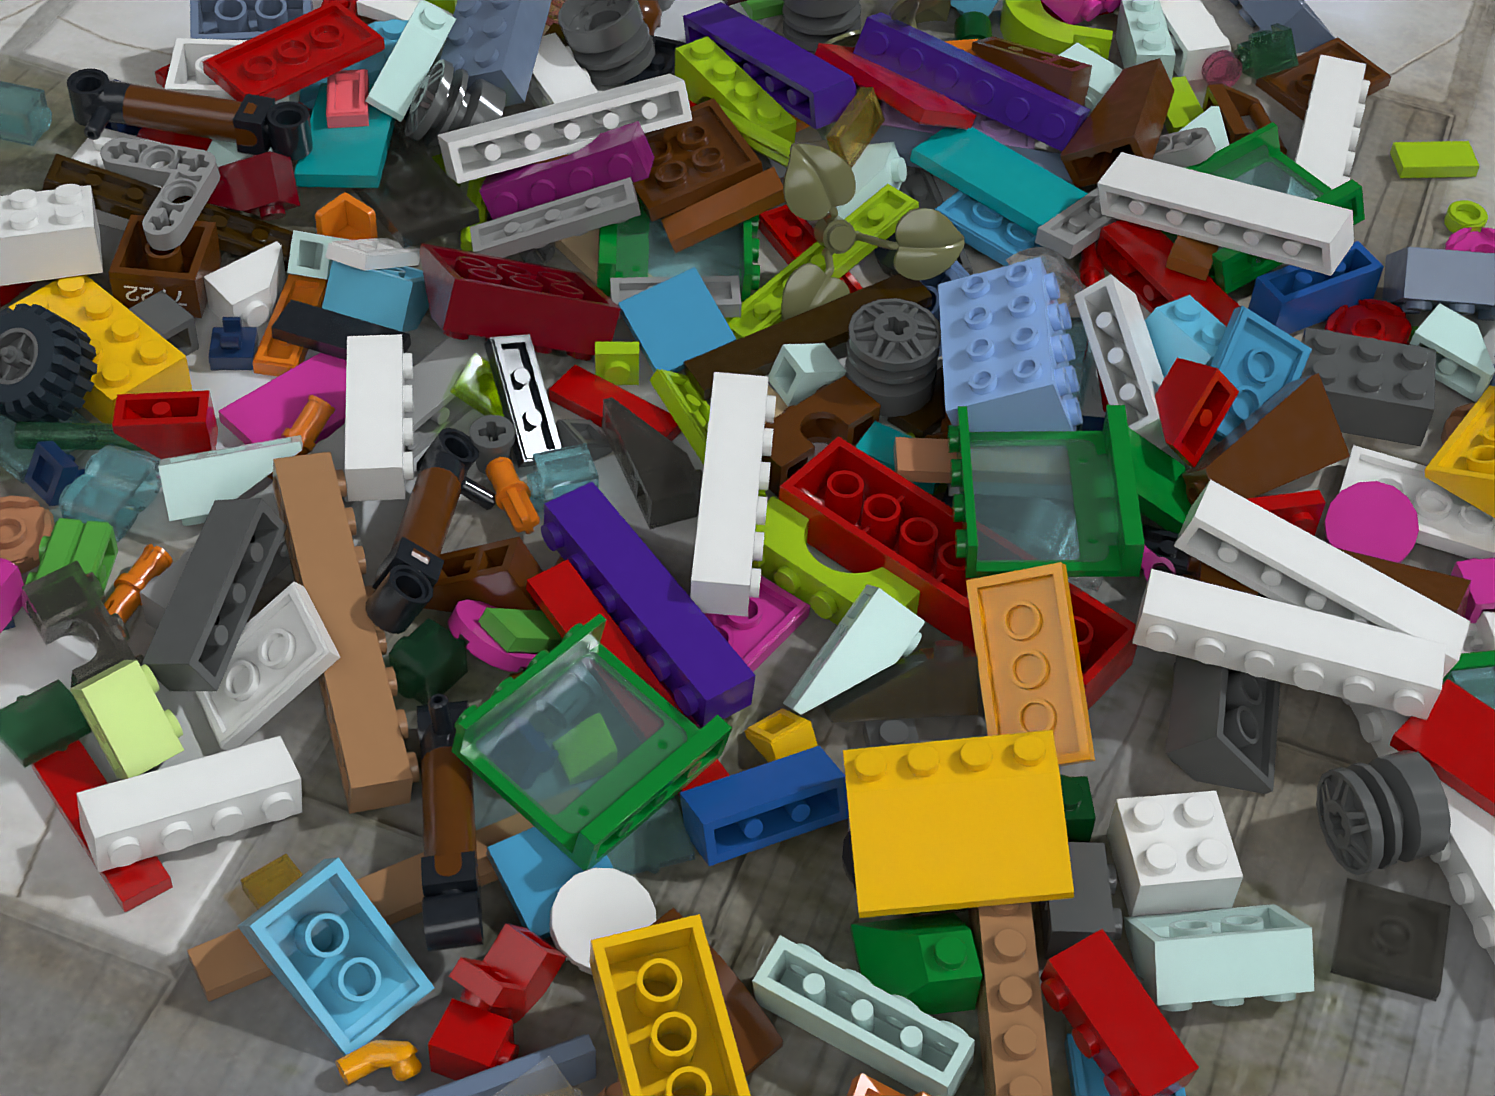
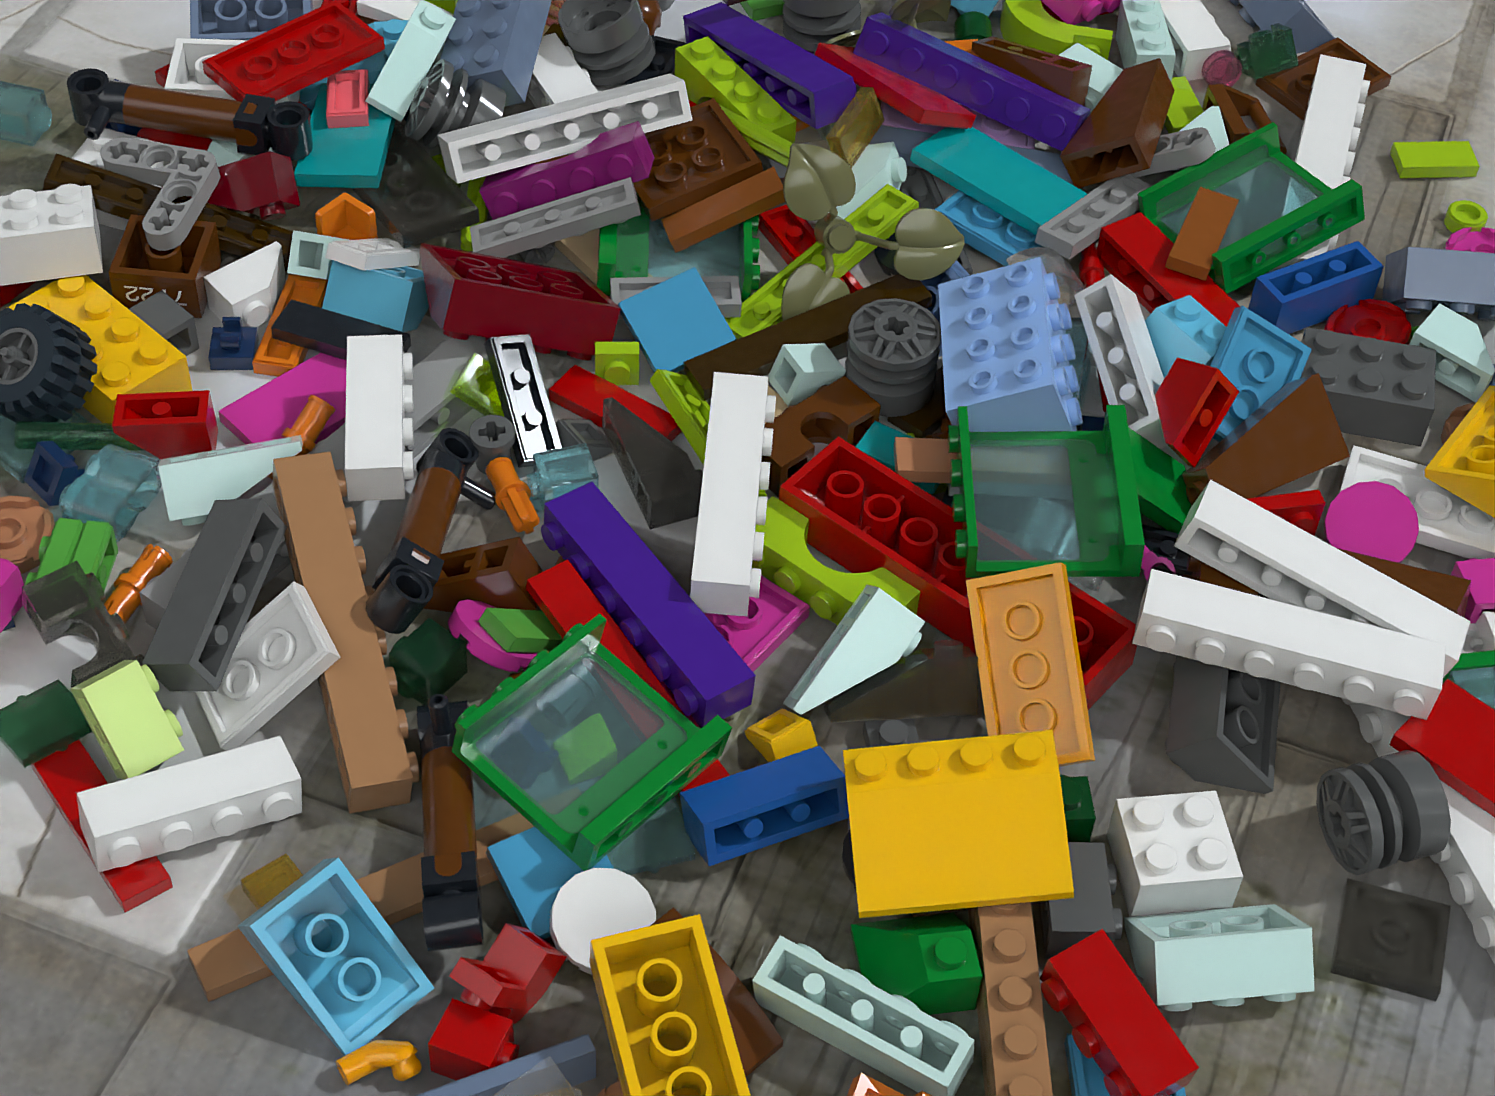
(1227, 213): white brick -> none

